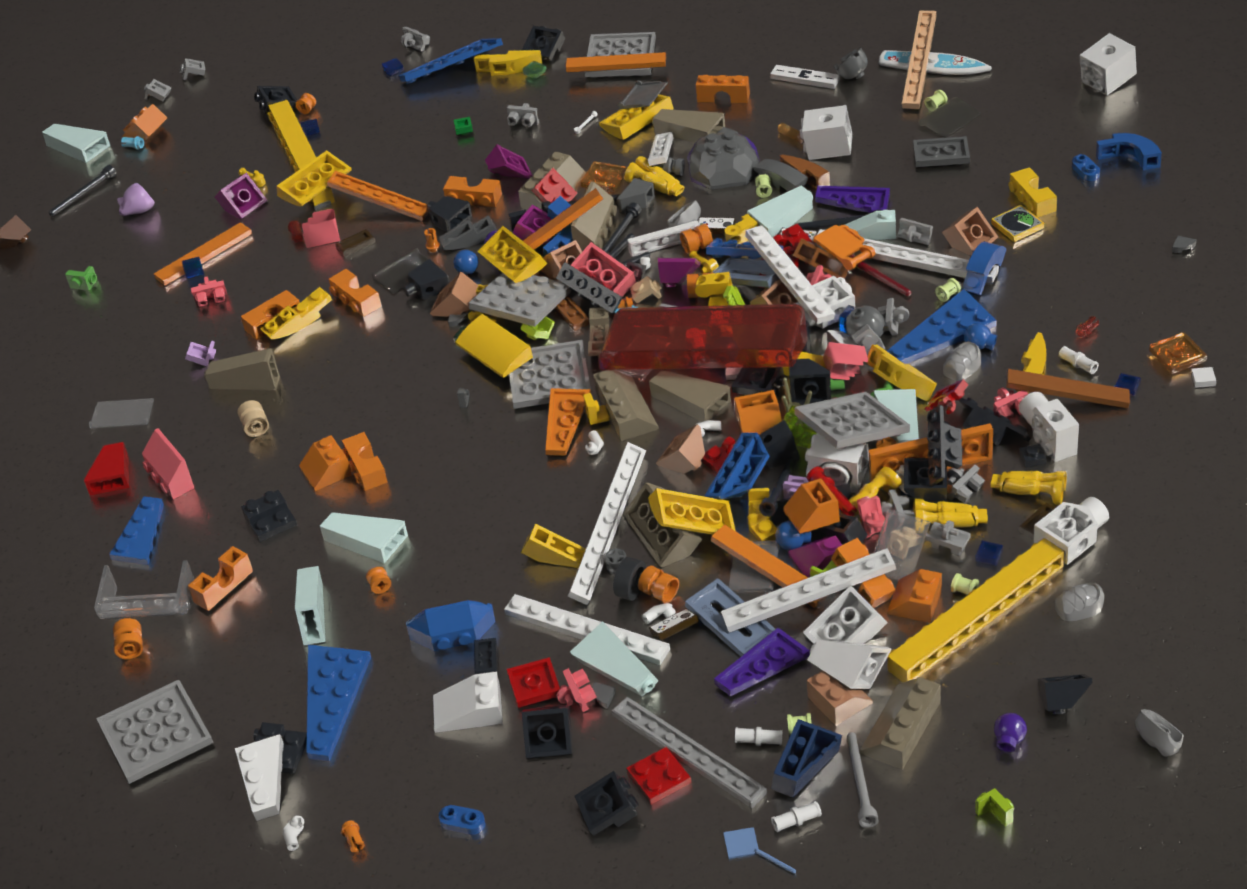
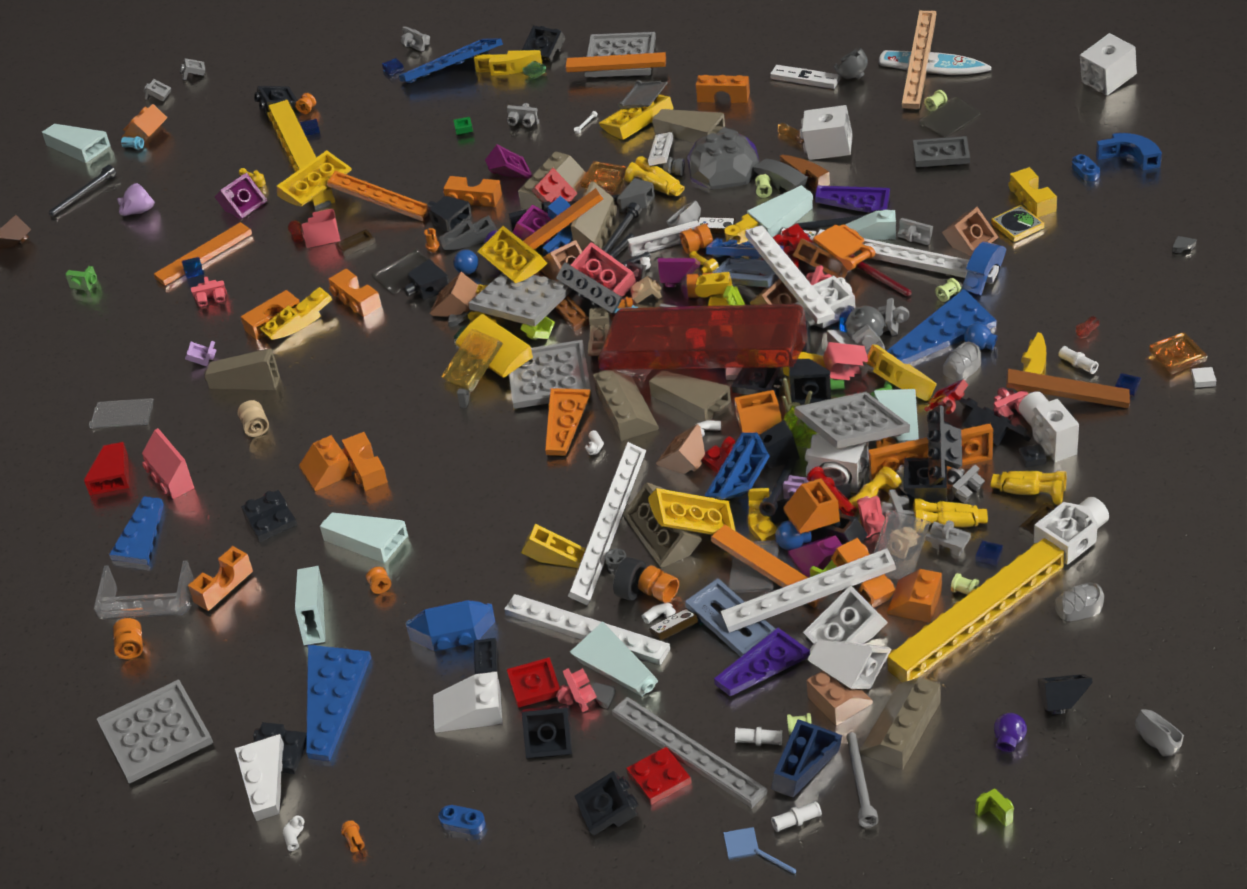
(472, 360): none -> clear yellow plate
(594, 412): yellow bracket -> none

